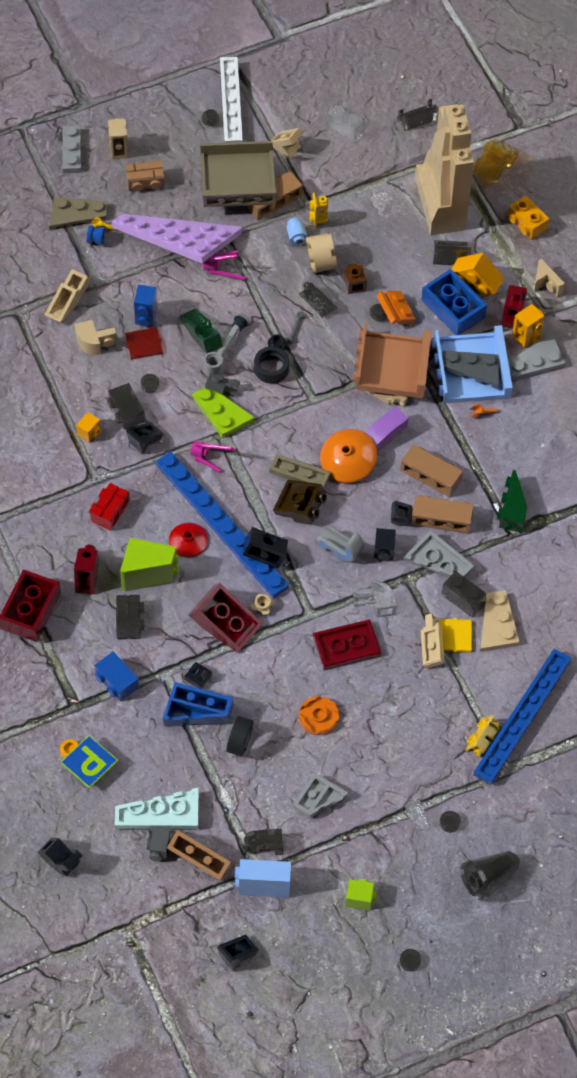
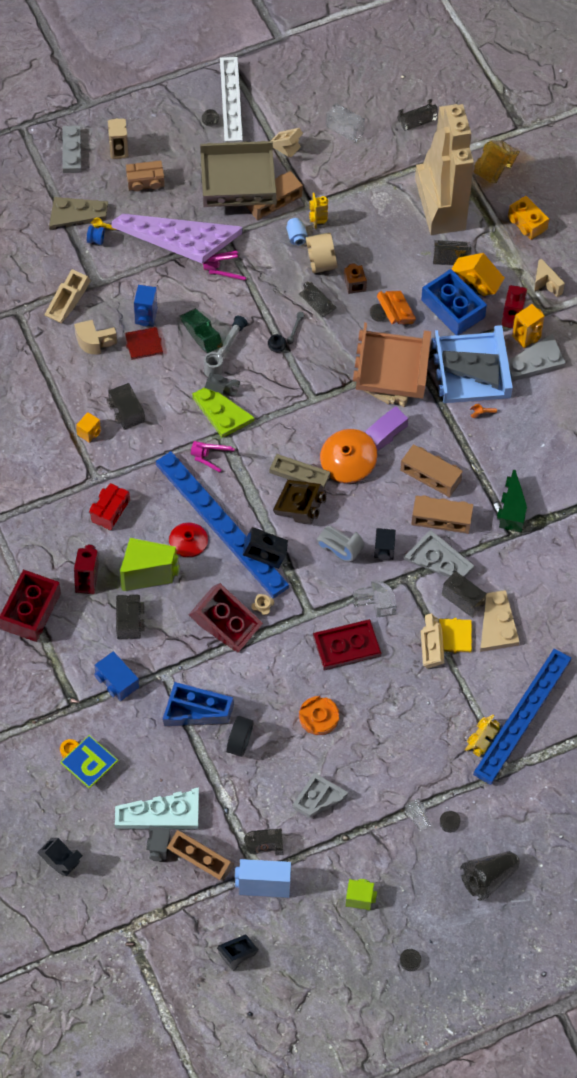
(141, 435): black slope -> none
(150, 383): clear smoke tile -> none
(198, 675): black tile -> none
(275, 376): black tyre -> none
(401, 513): black tile -> none

